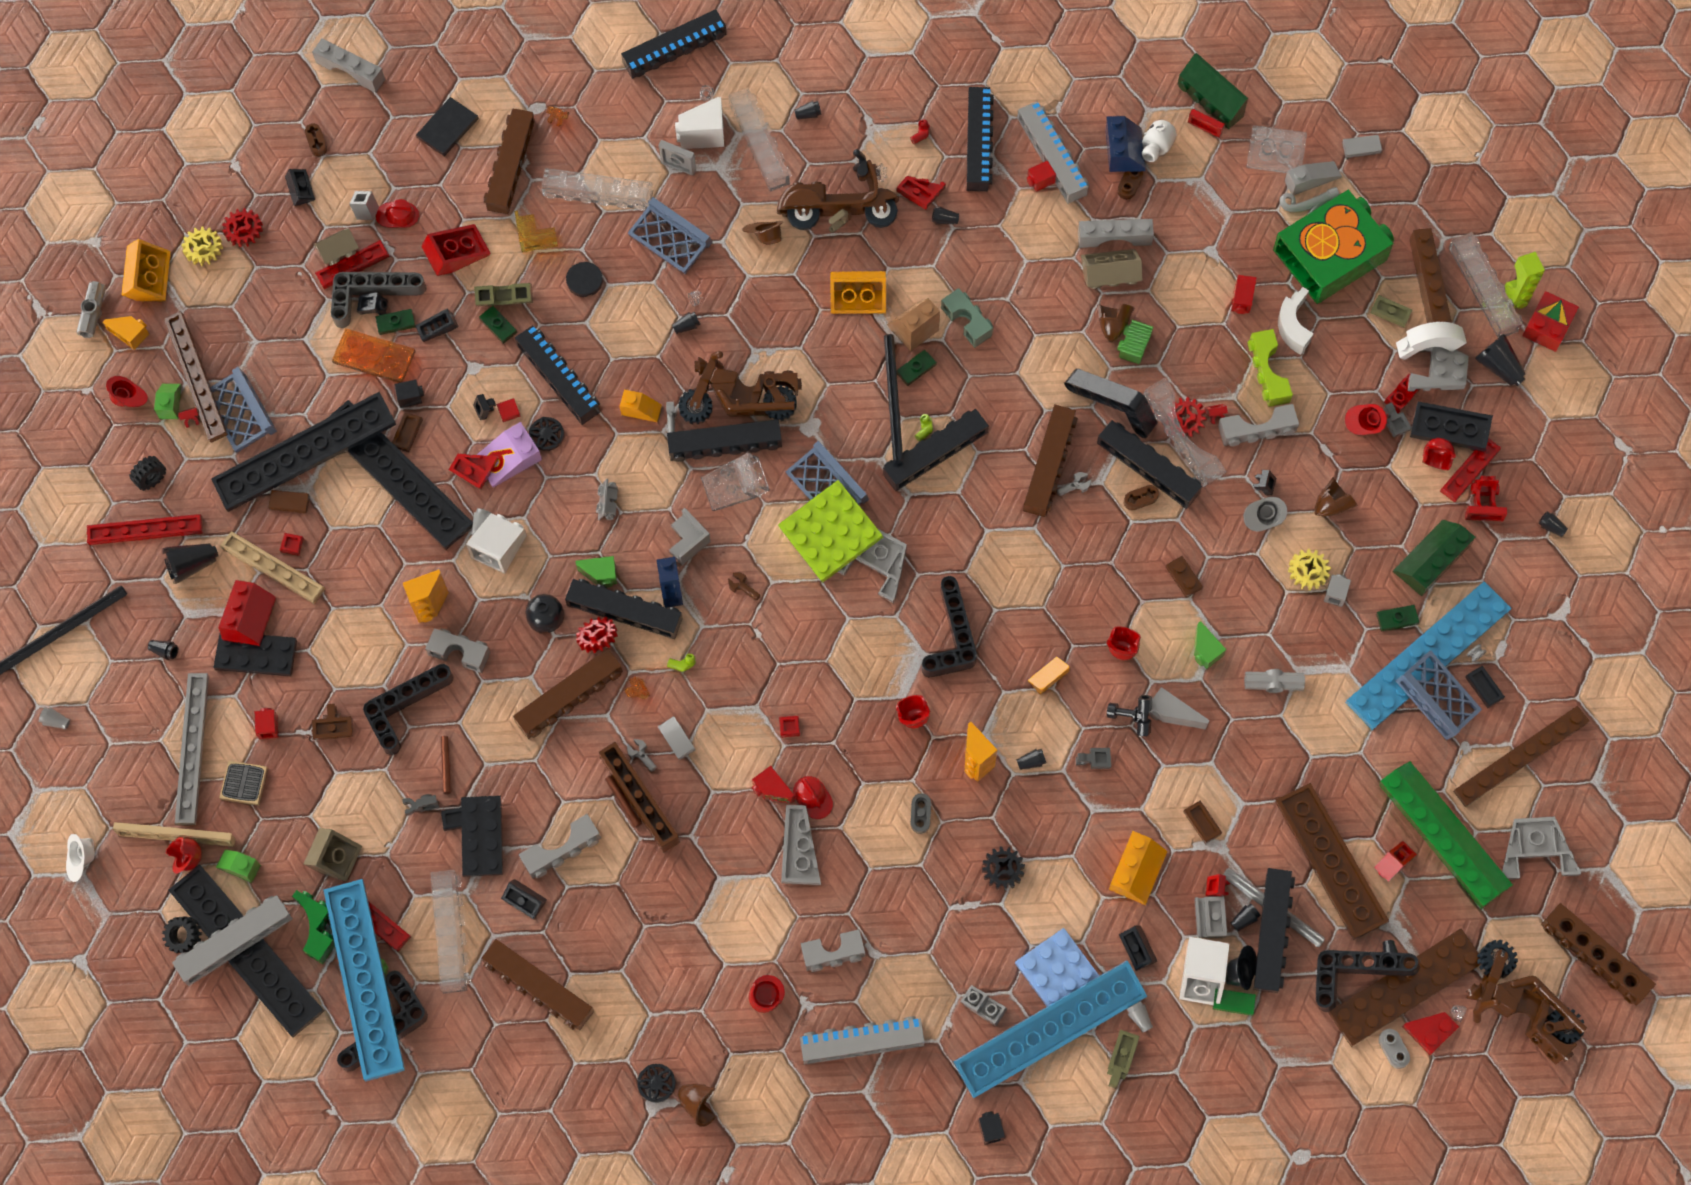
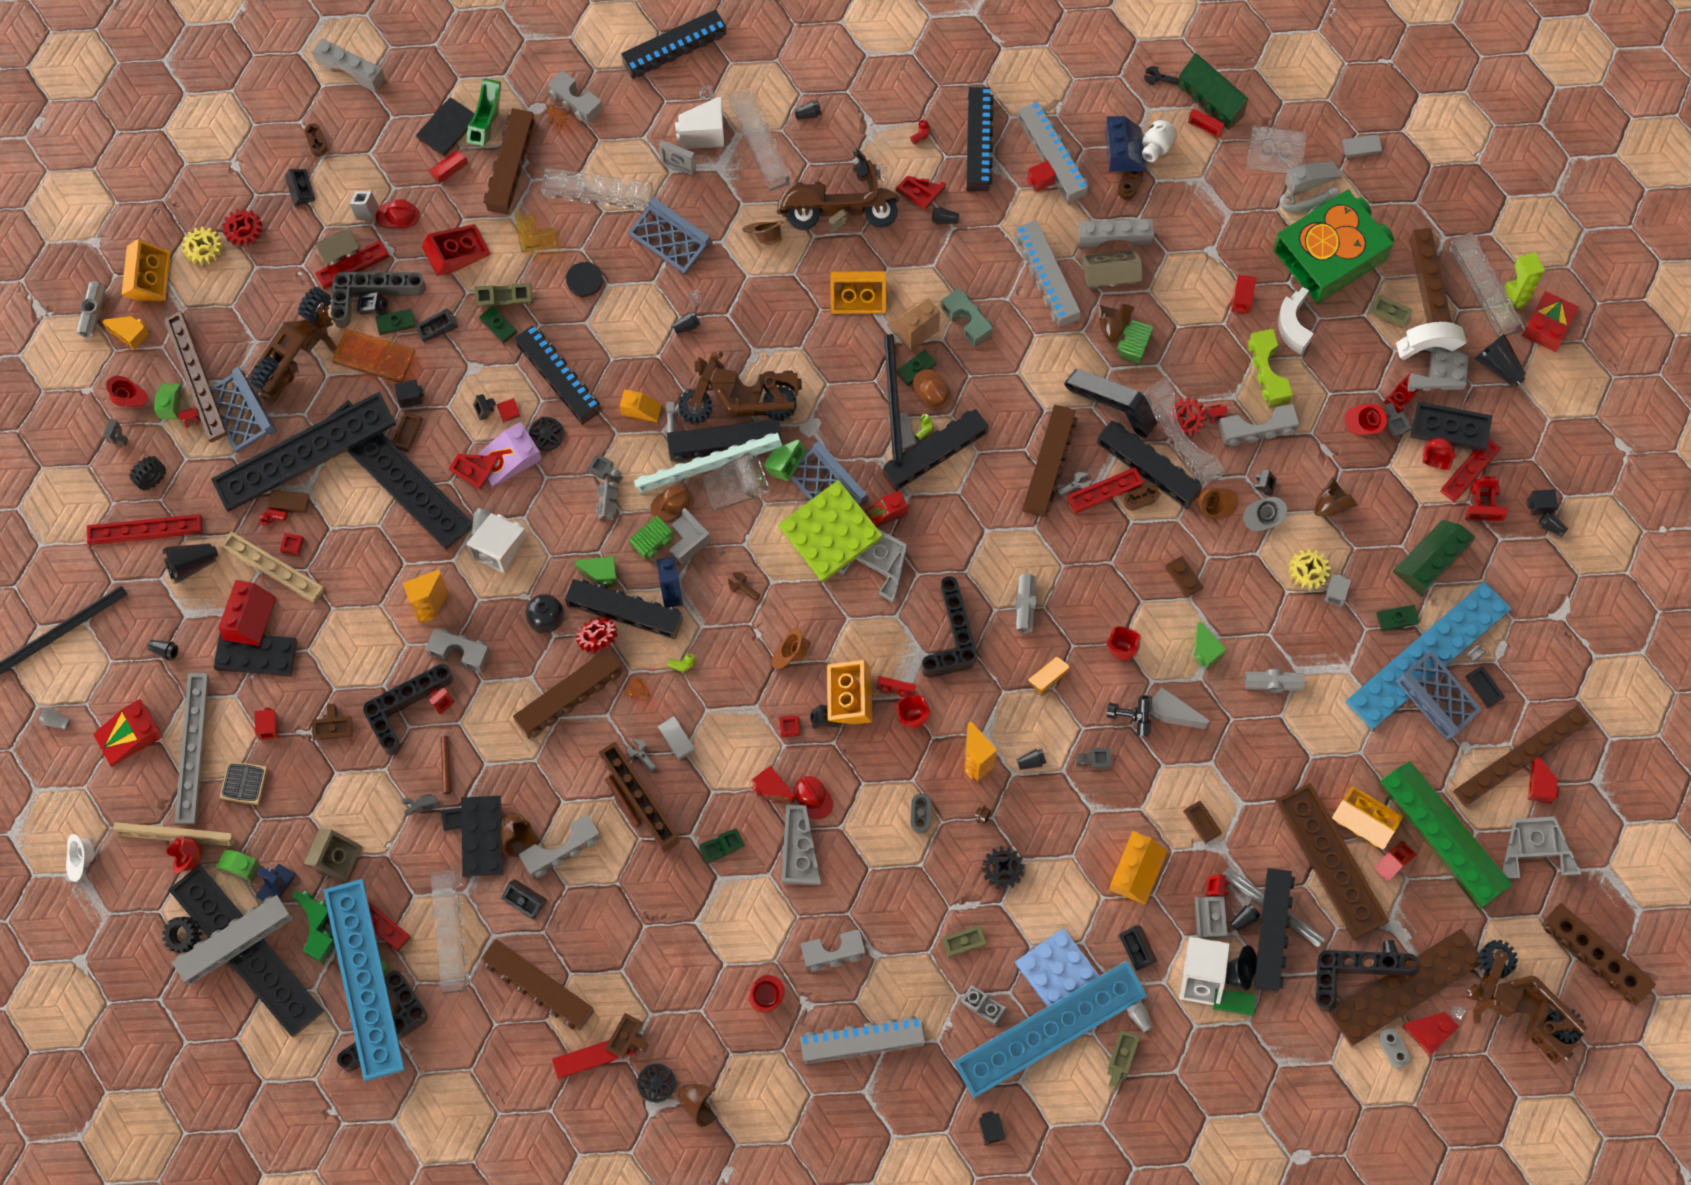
(114, 433): none -> dark grey plate
(127, 732): none -> red slope
(271, 515): none -> red arm
(273, 374): none -> reddish brown piece
(275, 881): none -> dark blue bracket
(440, 700): none -> red tile
(448, 166): none -> red slope
(487, 110): none -> green arch
(516, 835): none -> reddish brown helmet
(584, 107): none -> light grey arch
(584, 1059): none -> red tile
(602, 467): none -> dark grey plate
(626, 1037): none -> reddish brown hinge
(651, 538): none -> bright green brick
(671, 502): none -> dark orange piece
(701, 465): none -> light aqua plate
(721, 846): none -> dark green slope
(785, 460): none -> bright green slope
(791, 649): none -> dark orange piece
(819, 717): none -> black bracket
(849, 692): none -> light orange slope
(888, 509): none -> red slope
(889, 685): none -> red plate
(906, 432): none -> light grey tile
(932, 389): none -> dark orange piece
(964, 941): none -> olive plate
(982, 814): none -> reddish brown plate
(1025, 603): none -> light grey piece
(1047, 273): none -> light grey brick
(1105, 490): none -> red plate
(1158, 77): none -> black bar
(1217, 502): none -> dark orange piece
(1367, 817): none -> light orange slope
(1542, 501): none -> black brick
(1542, 783): none -> red slope

